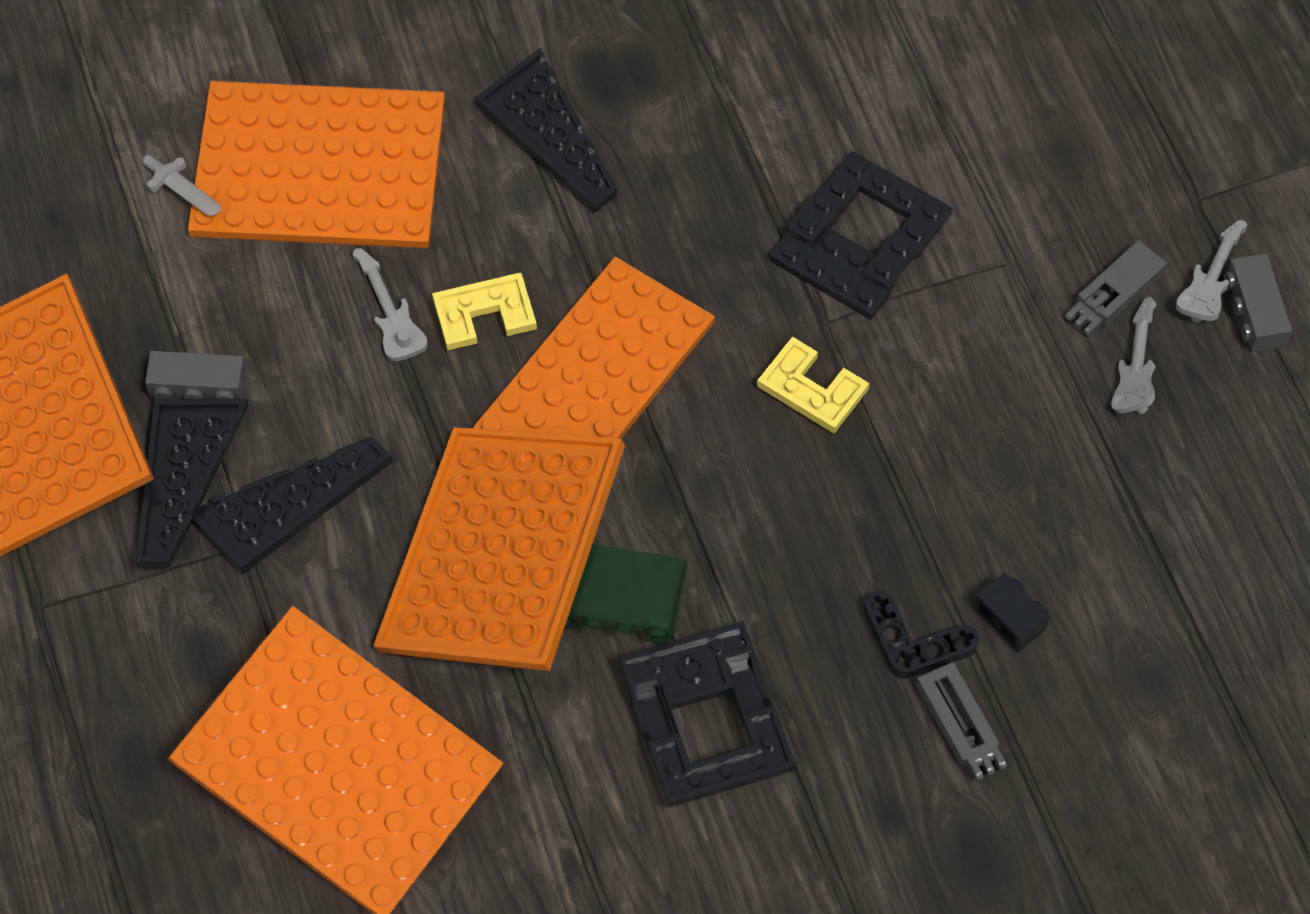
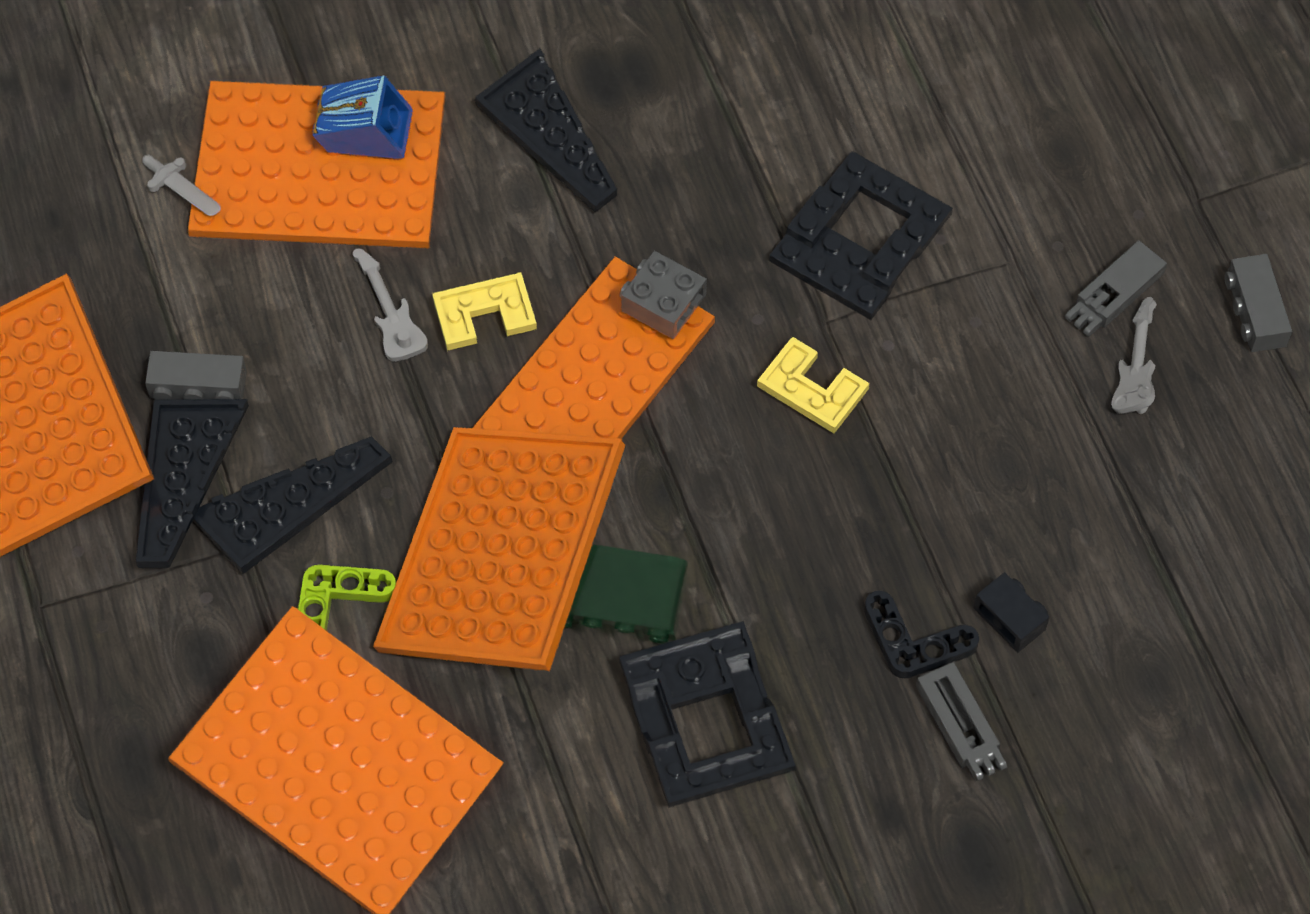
(324, 593): none -> lime beam
(363, 118): none -> blue slope
(663, 294): none -> dark grey brick
(1203, 297): light grey piece -> none

